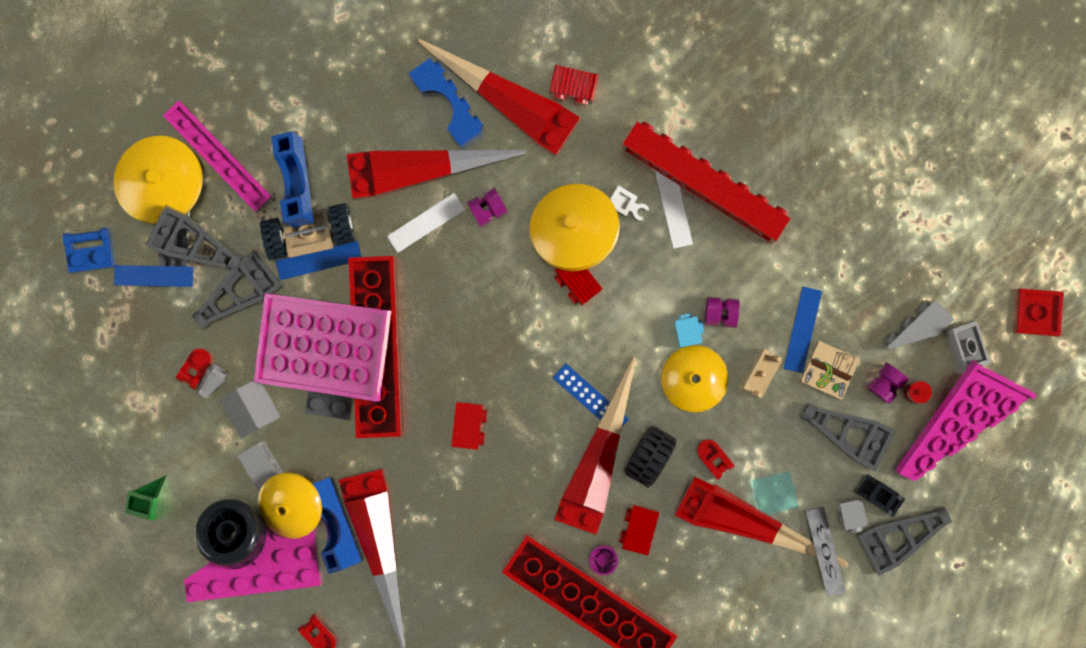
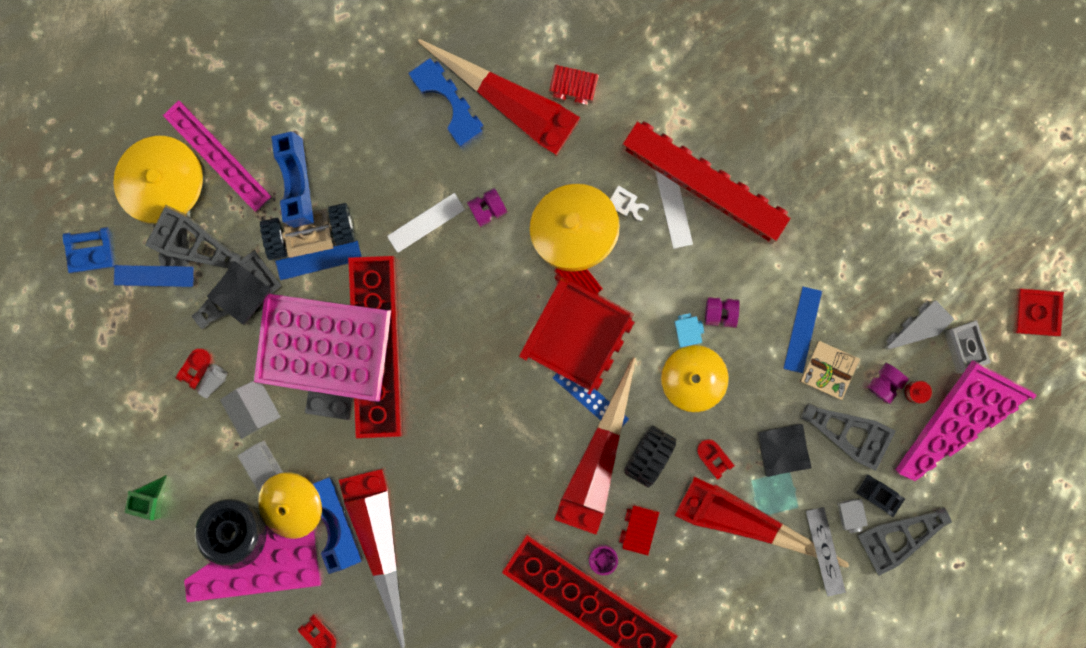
(239, 293): none -> black brick
(387, 171): red plate -> none
(468, 425): red brick -> none
(578, 334): none -> red panel
(762, 373): tan hinge -> none
(784, 450): none -> black brick

